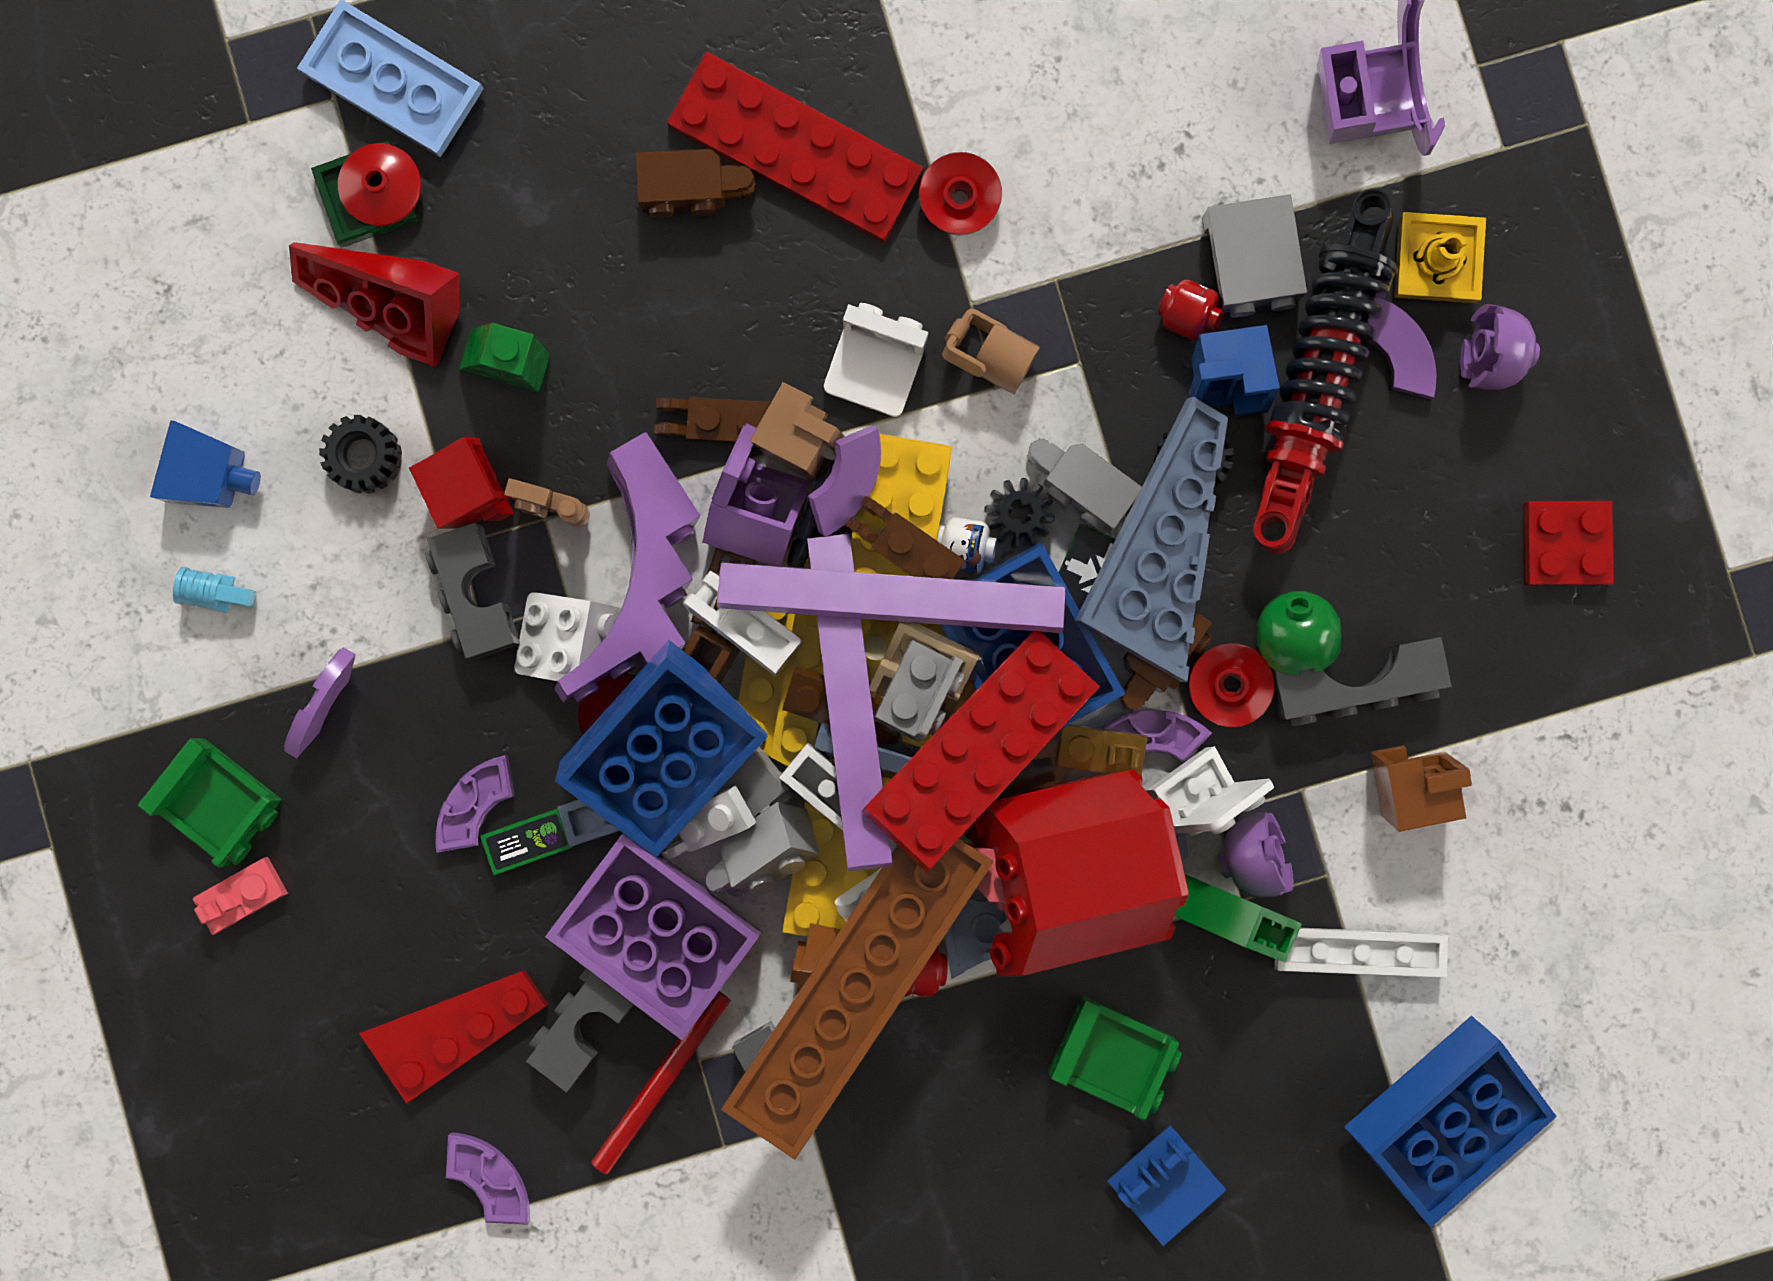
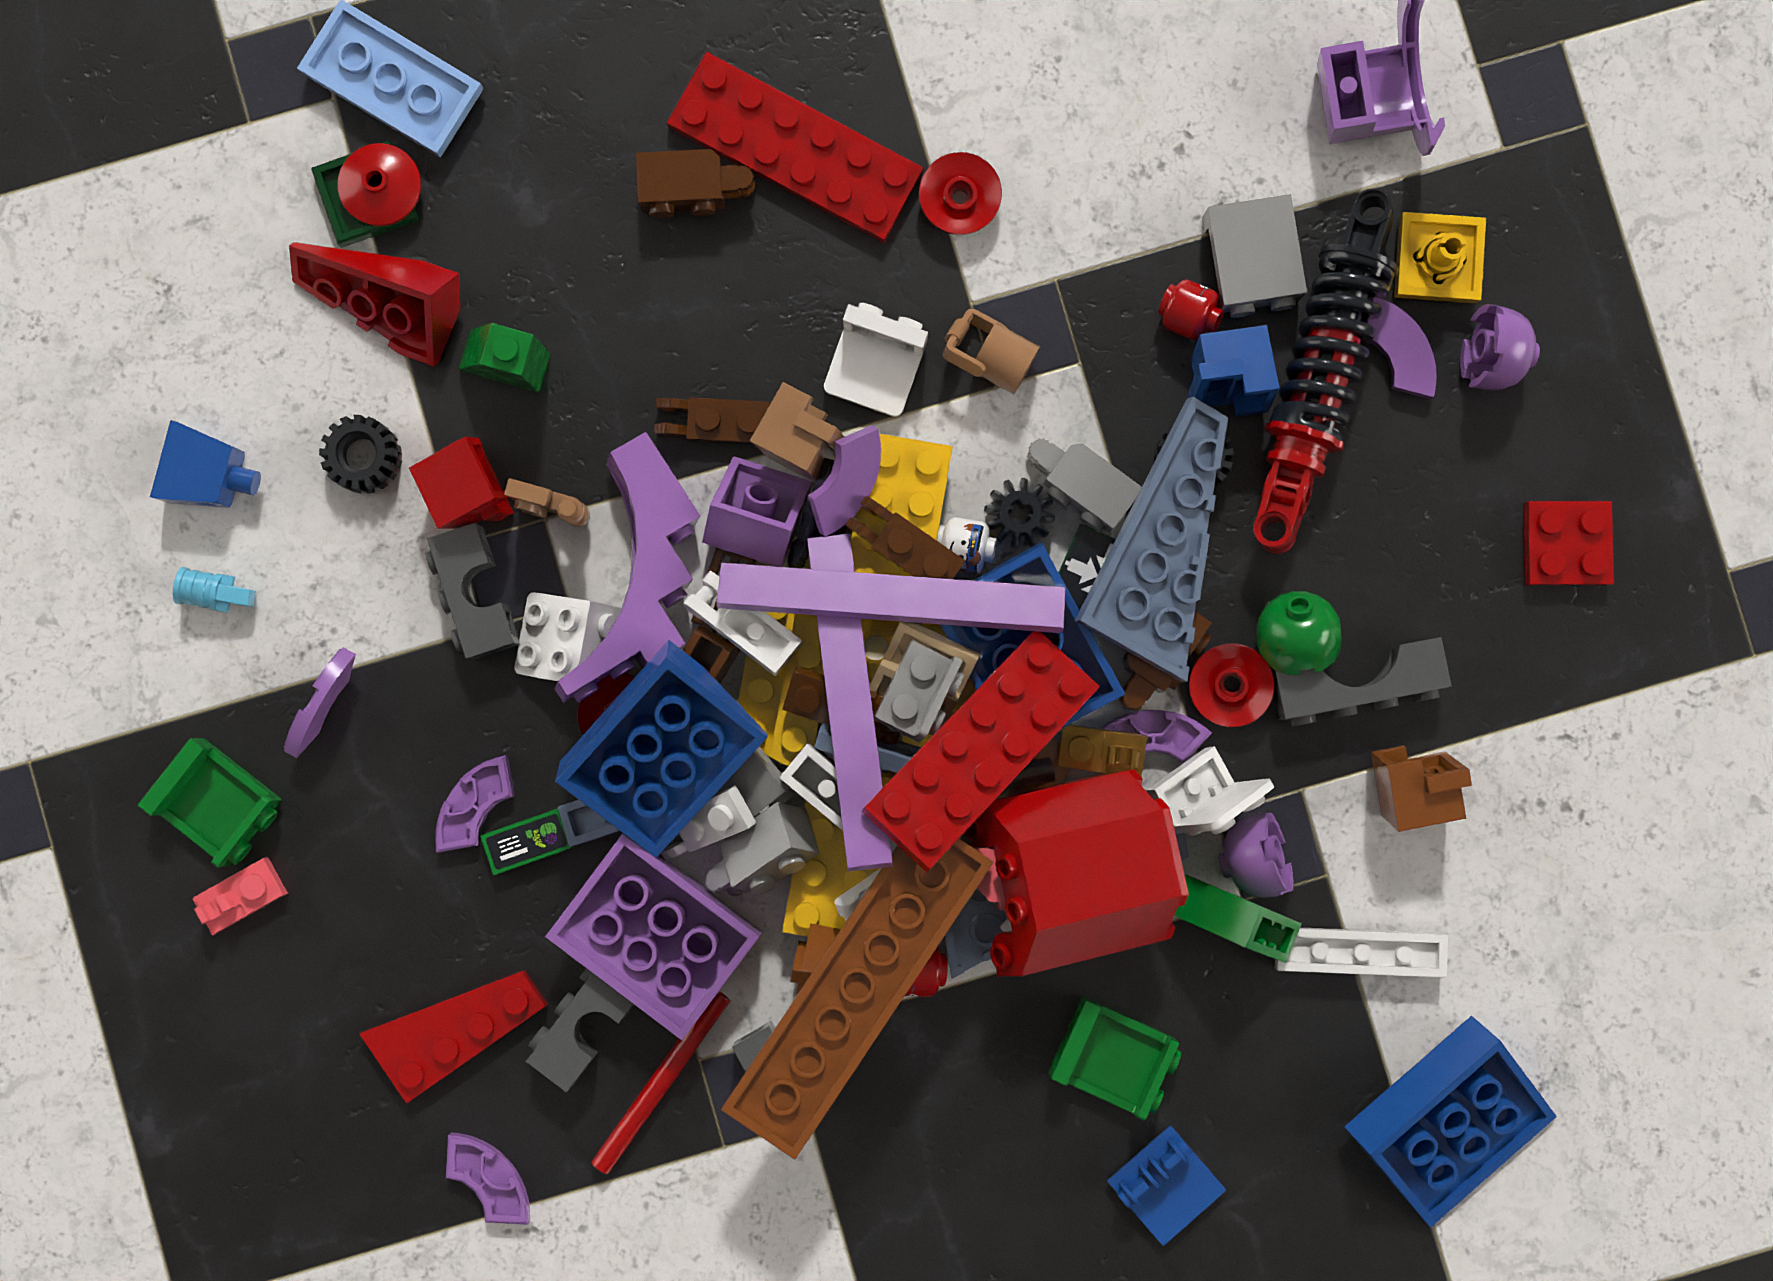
(737, 467): medium lavender plate -> none

